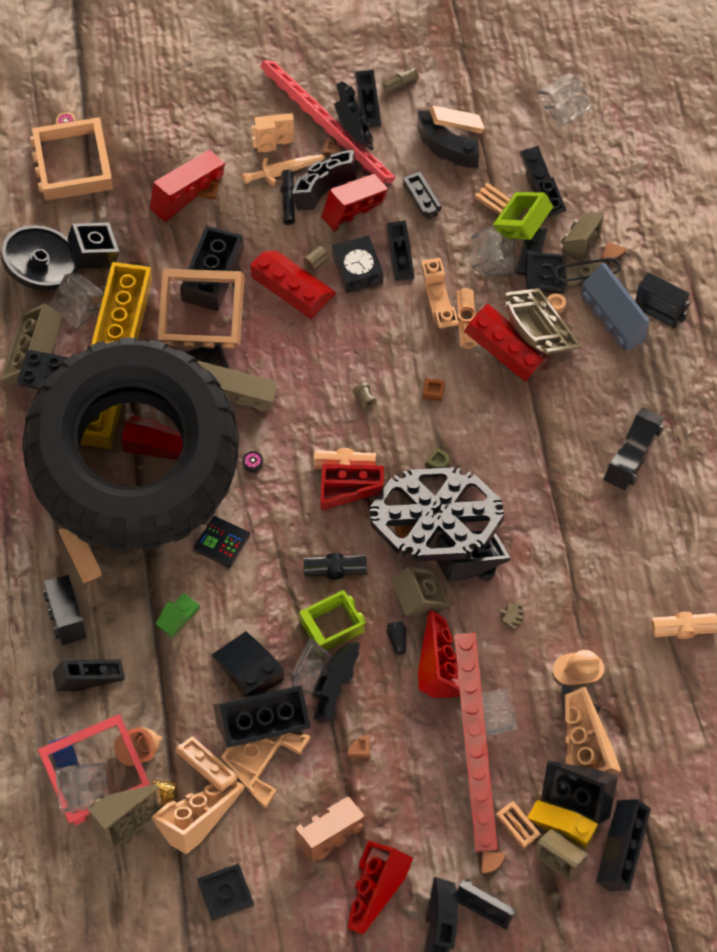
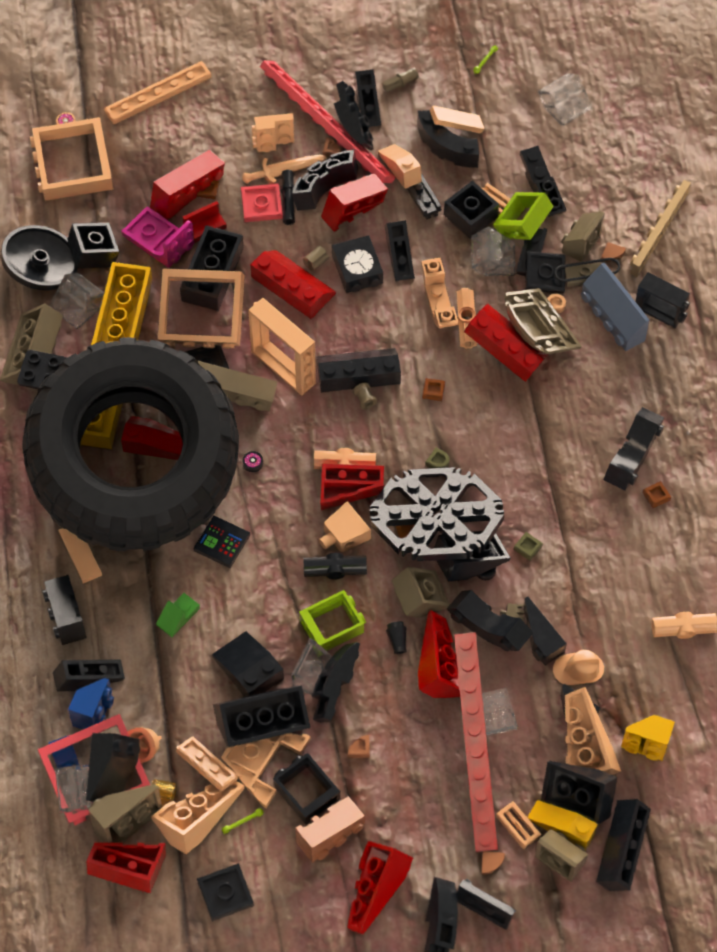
(91, 704): none -> blue slope
(110, 764): none -> black slope
(127, 864): none -> red wedge
(157, 92): none -> light nougat tile
(159, 236): none -> dark pink bracket
(204, 217): none -> red panel
(258, 812): none -> lime hinge
(261, 202): none -> coral tile
(297, 374): none -> light nougat window
(320, 804): none -> black window
(345, 529): none -> light nougat torso
(351, 369): none -> black slope
(402, 165): none -> light nougat slope
(471, 209): none -> black brick
(475, 614): none -> black brick
(477, 69): none -> lime hinge
(528, 546): none -> olive tile
(545, 640): none -> black slope
(648, 737): none -> yellow slope
(656, 494): none -> dark orange tile
(662, 223): none -> tan plate

